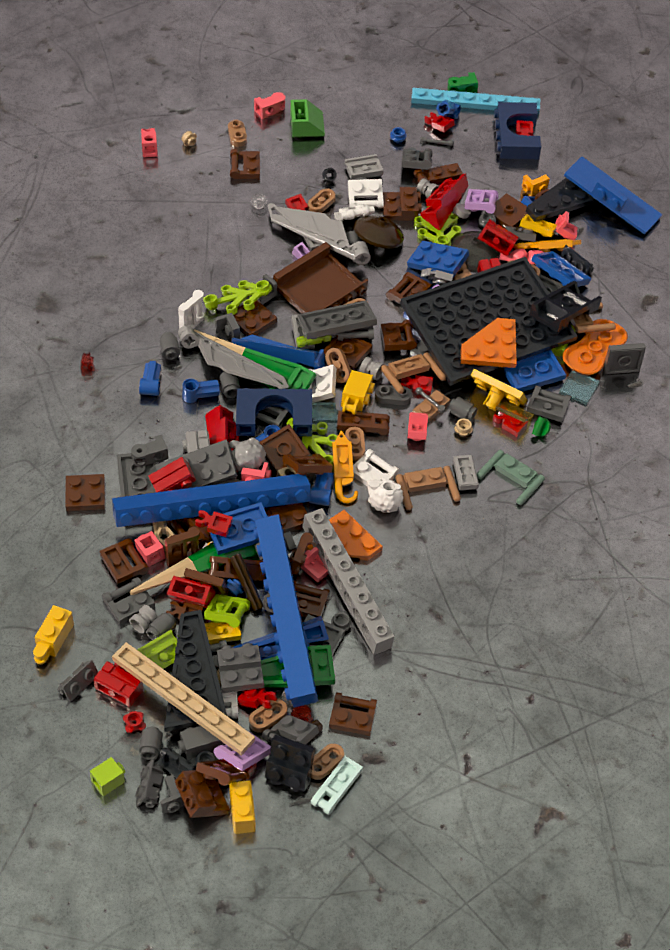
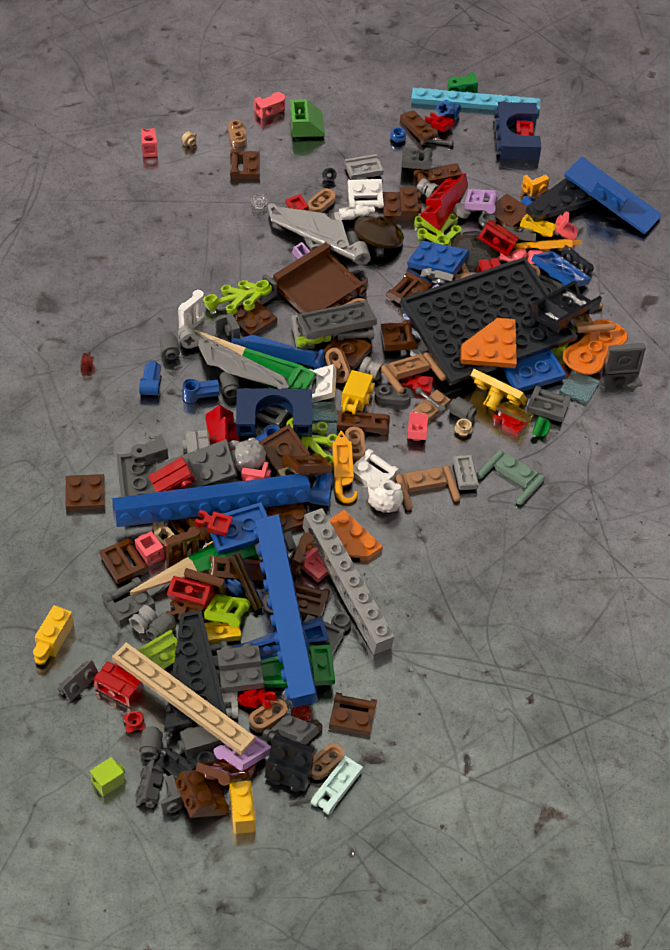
(418, 126): none -> reddish brown plate

